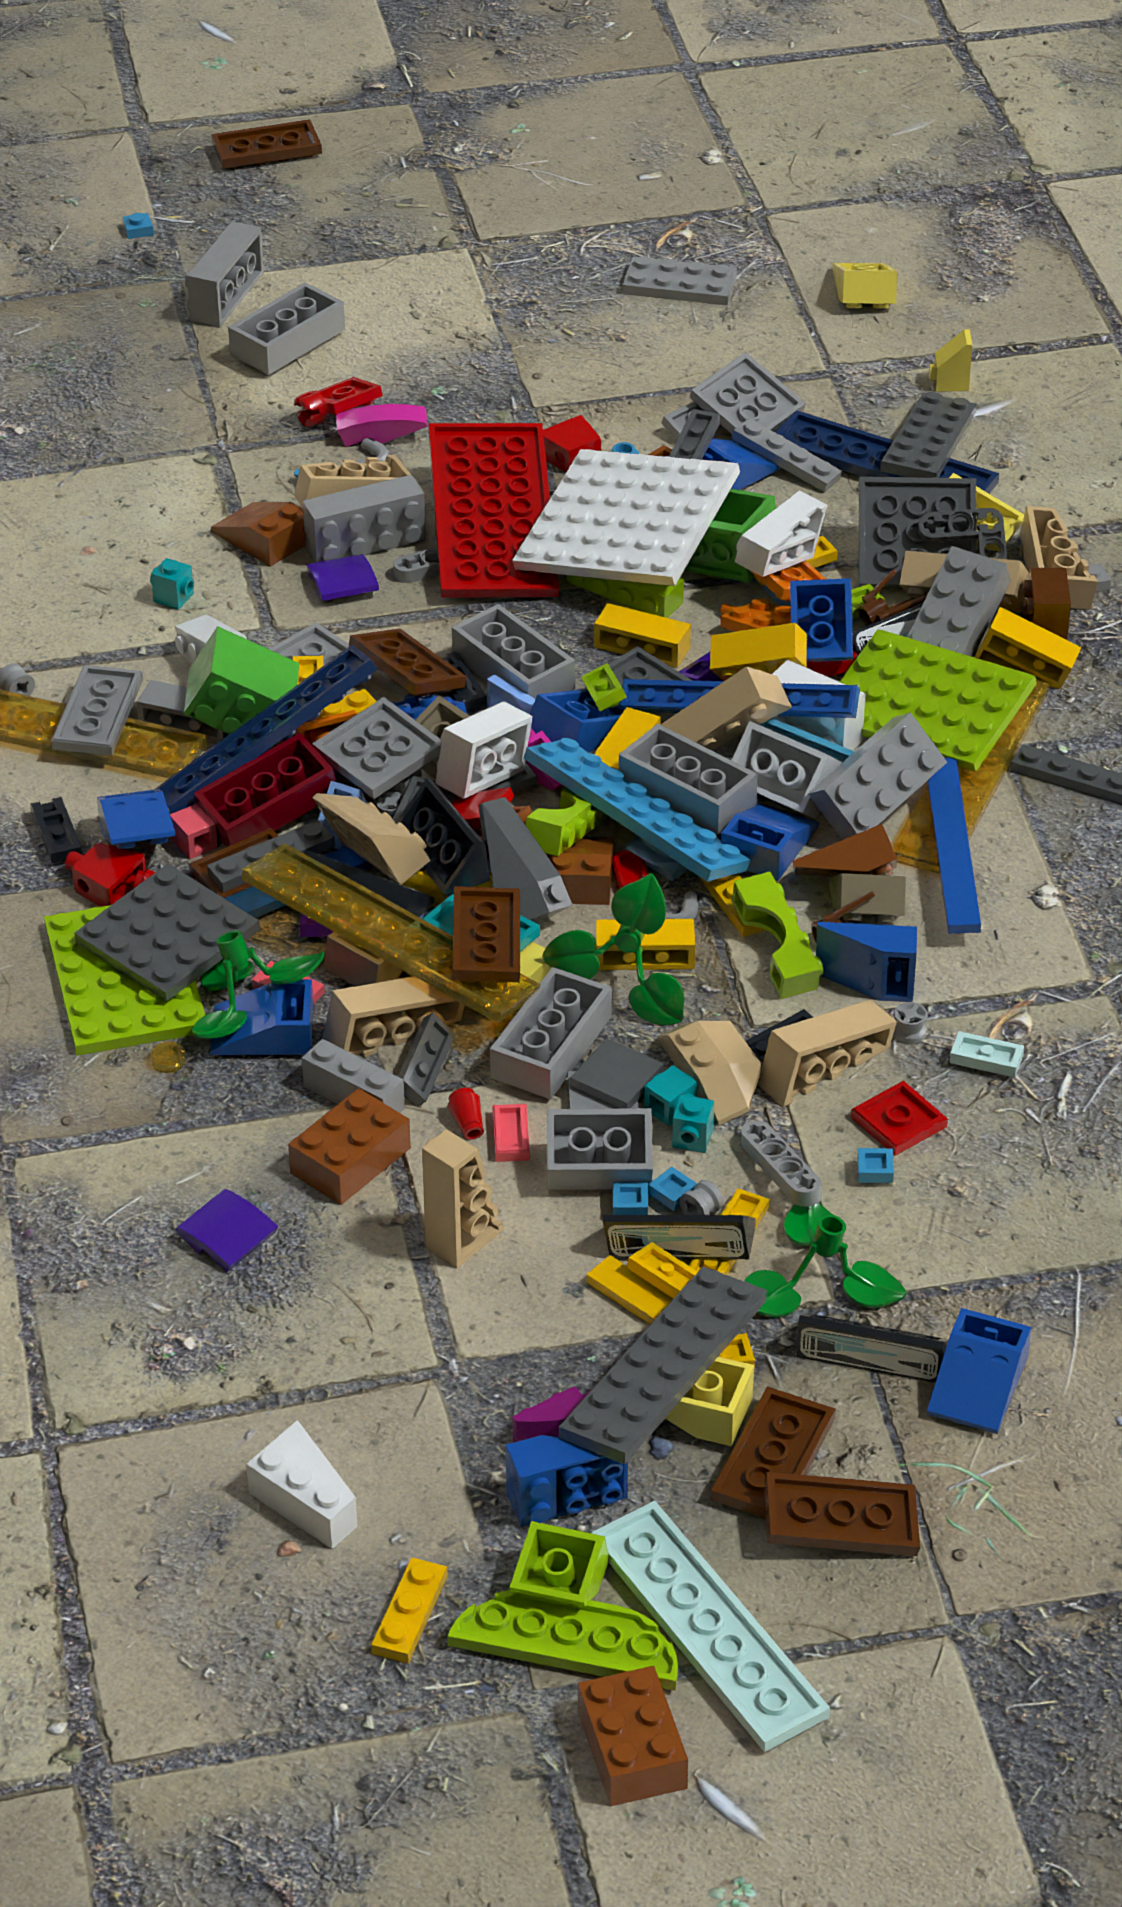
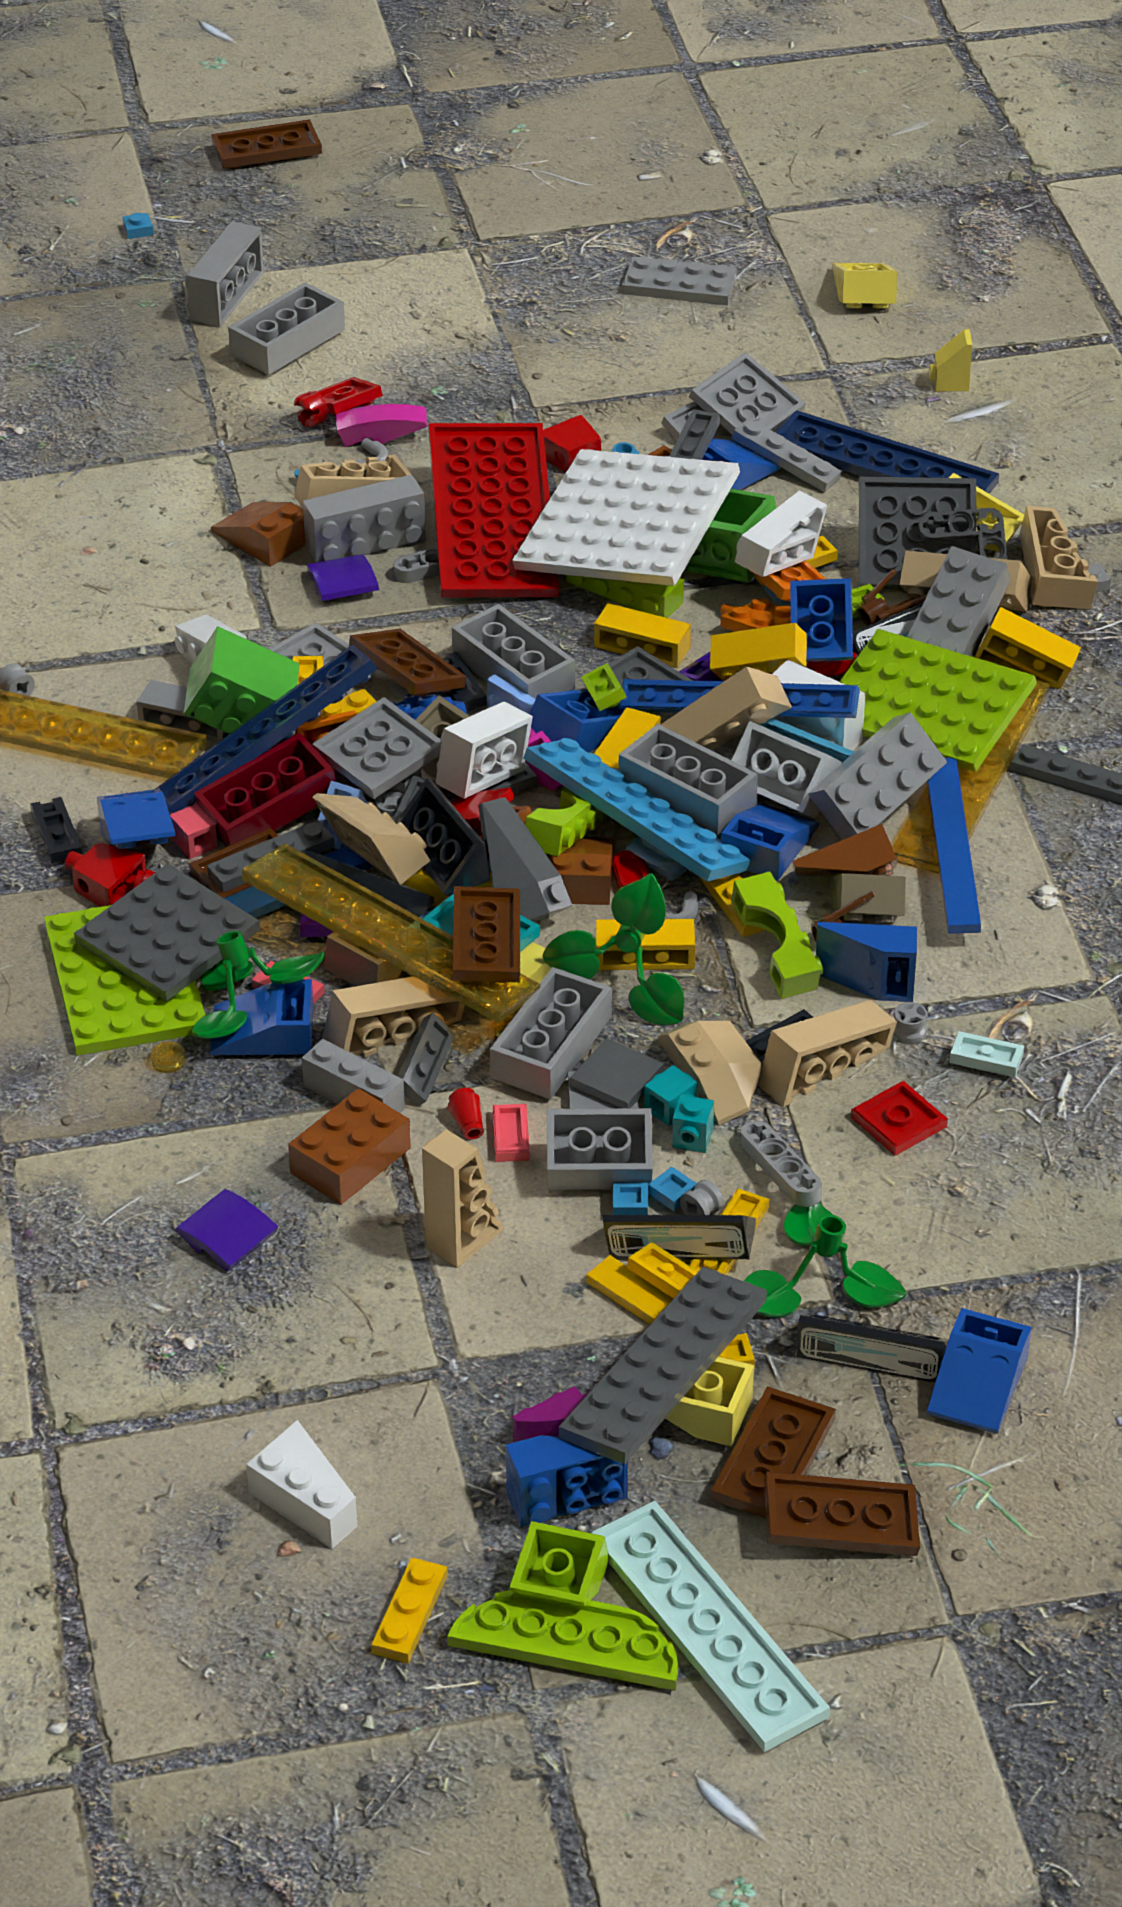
(97, 710): light grey tile -> none
(172, 583): teal brick -> none
(632, 1736): dark orange brick -> none
(875, 1165): dark azure plate -> none
(928, 436): dark grey plate -> none
(1047, 600): reddish brown brick -> none

